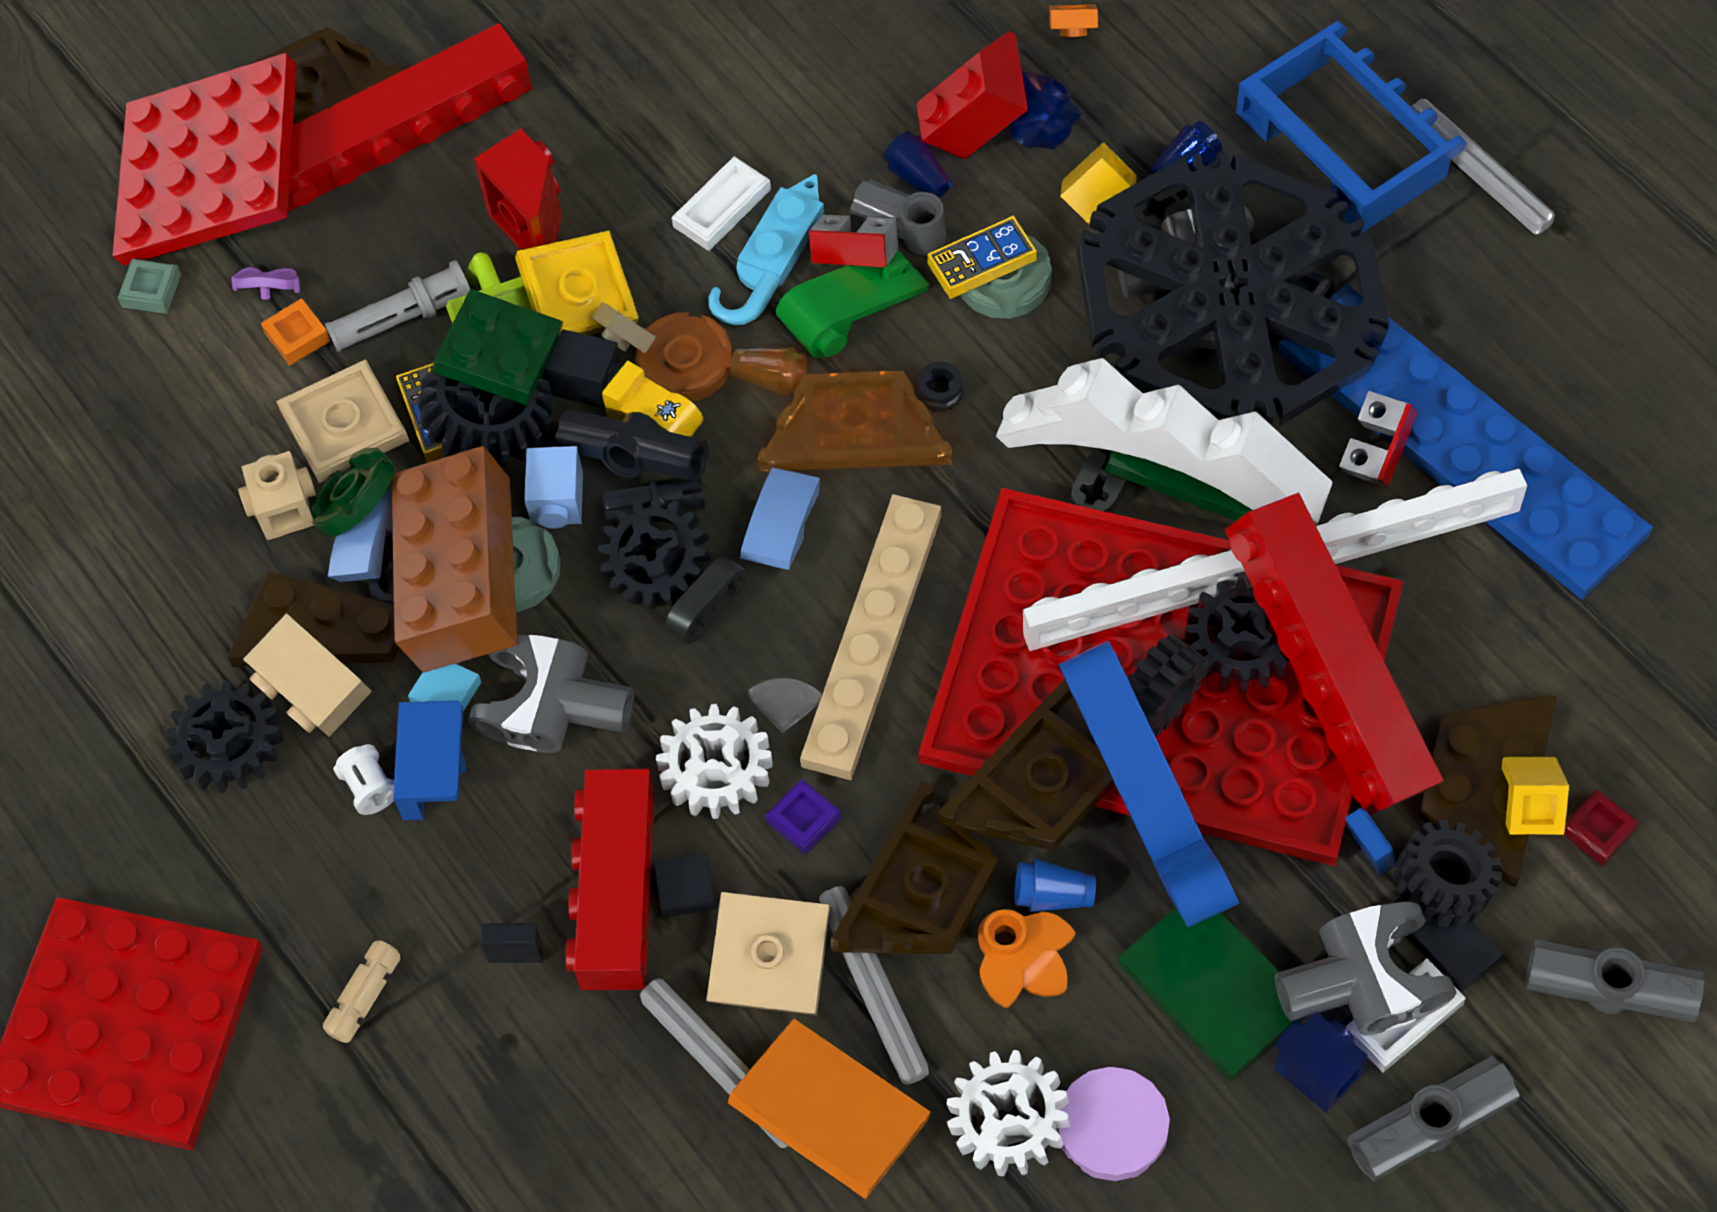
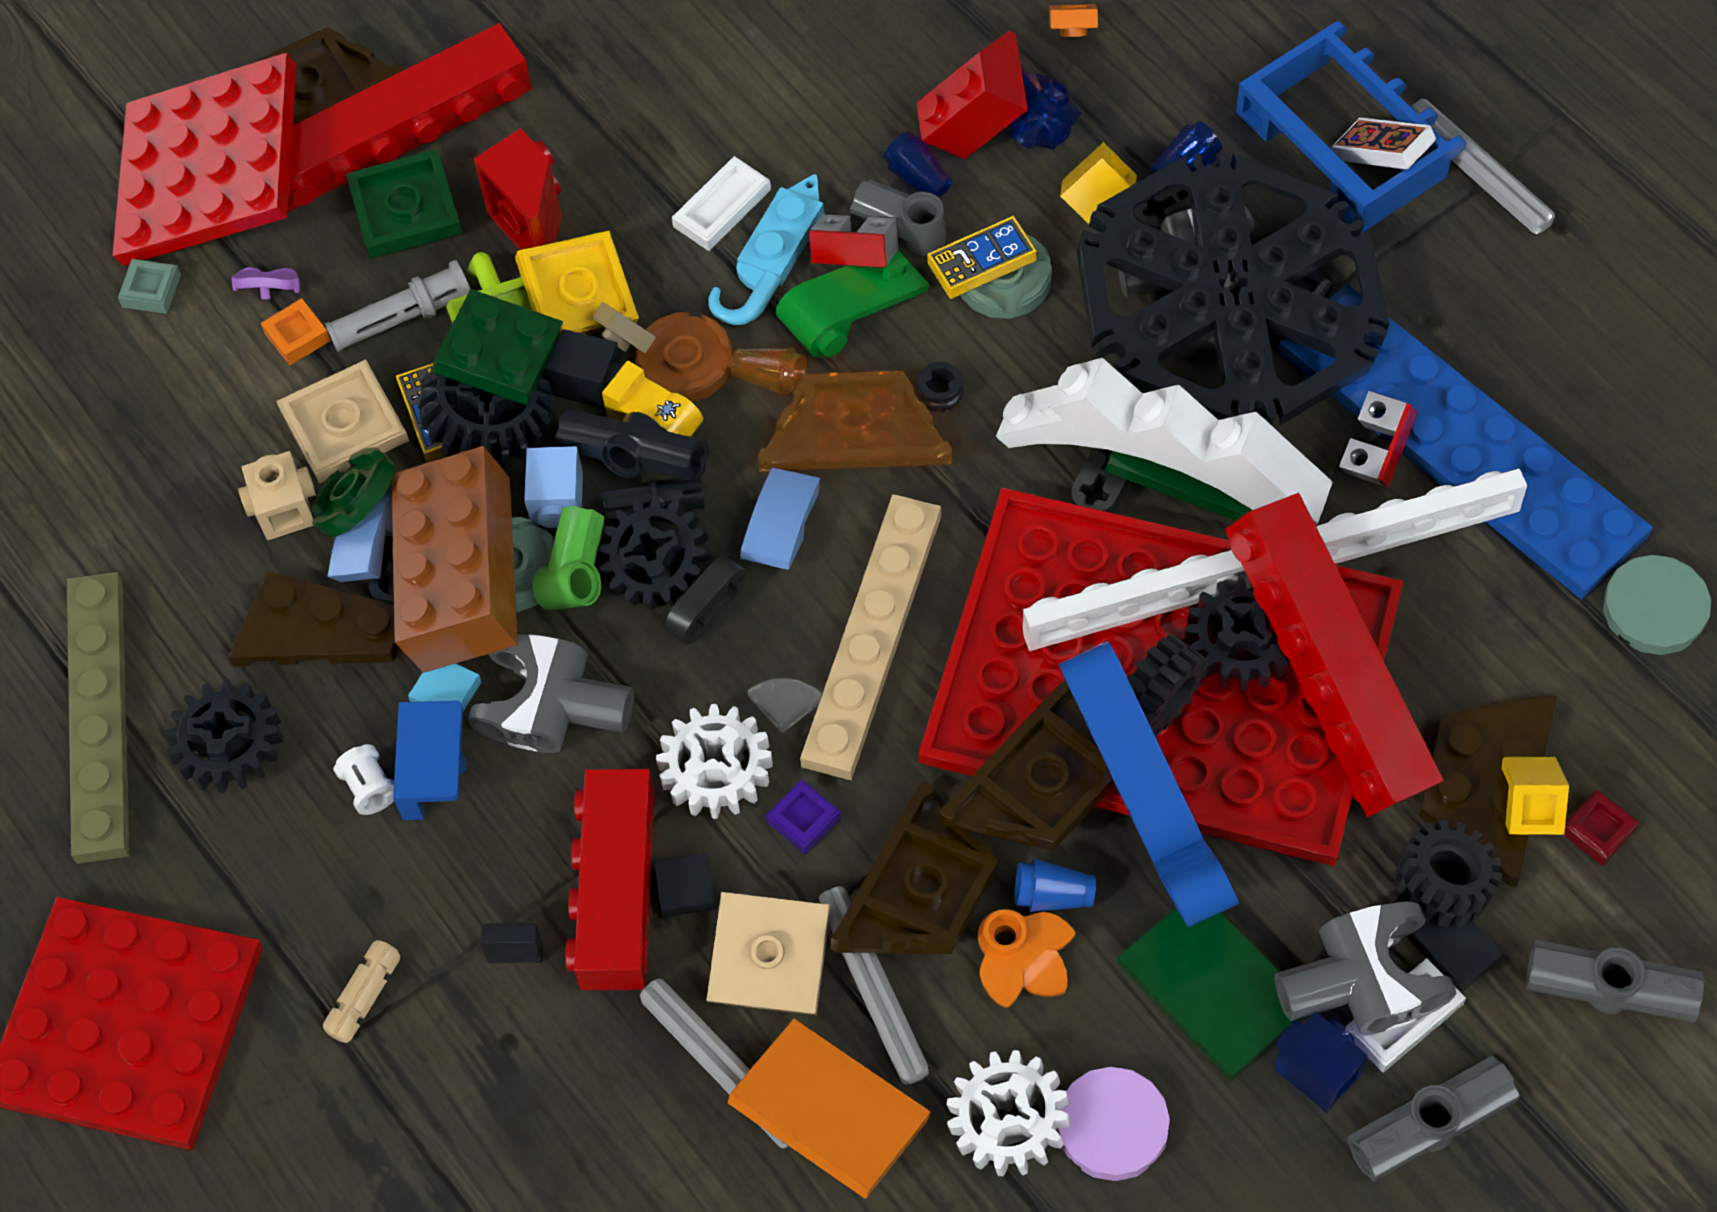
(97, 718): none -> olive plate
(307, 676): tan brick -> none
(403, 203): none -> dark green plate
(571, 574): none -> bright green piece
(1371, 841): blue tile -> none
(1384, 143): none -> tile
(1657, 604): none -> sand green tile

